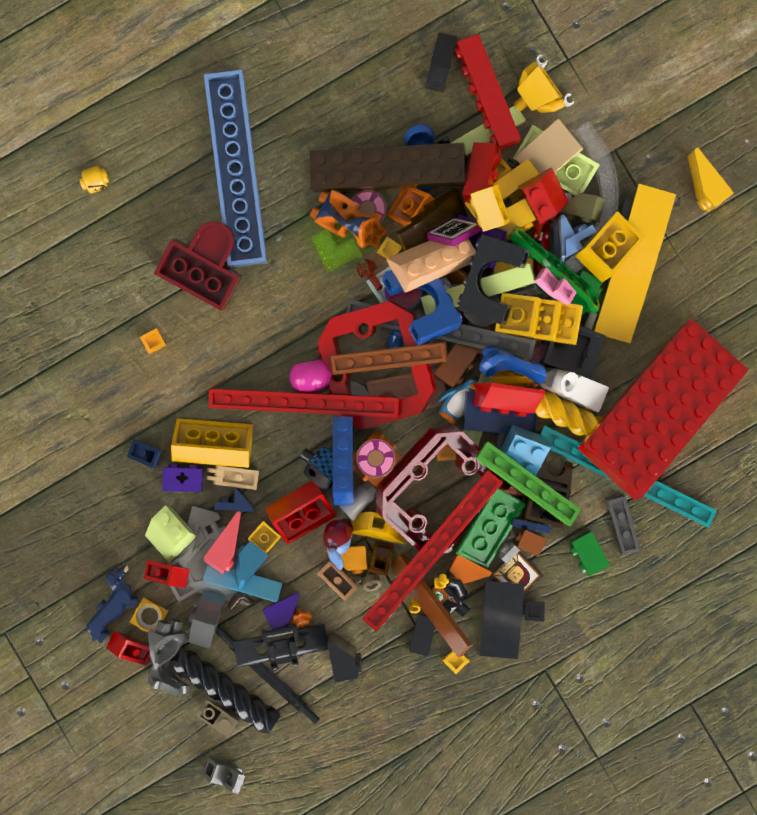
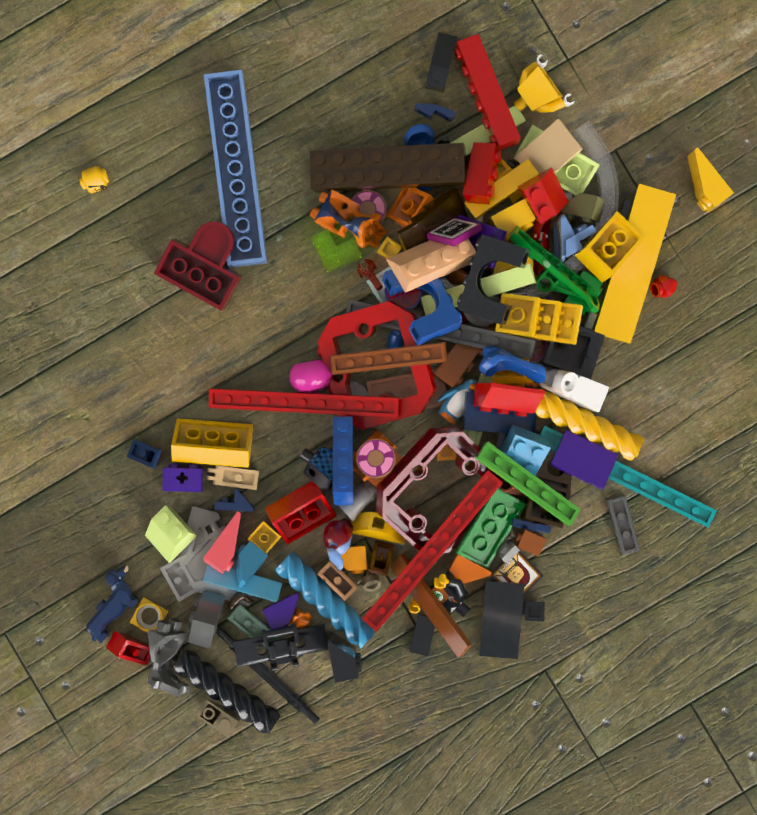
(153, 341): light orange tile -> none
(166, 573): red slope -> none
(225, 774): dark grey brick -> none
(249, 623): none -> sand green tile
(328, 602): none -> dark azure piece
(429, 110): none -> dark blue slope
(454, 662): yellow tile -> none
(489, 208): yellow brick -> none
(557, 289): bright pink slope -> none
(584, 460): none -> dark purple tile
(589, 553): green brick -> none
(662, 409): red piece -> none
(663, 286): none -> red rock

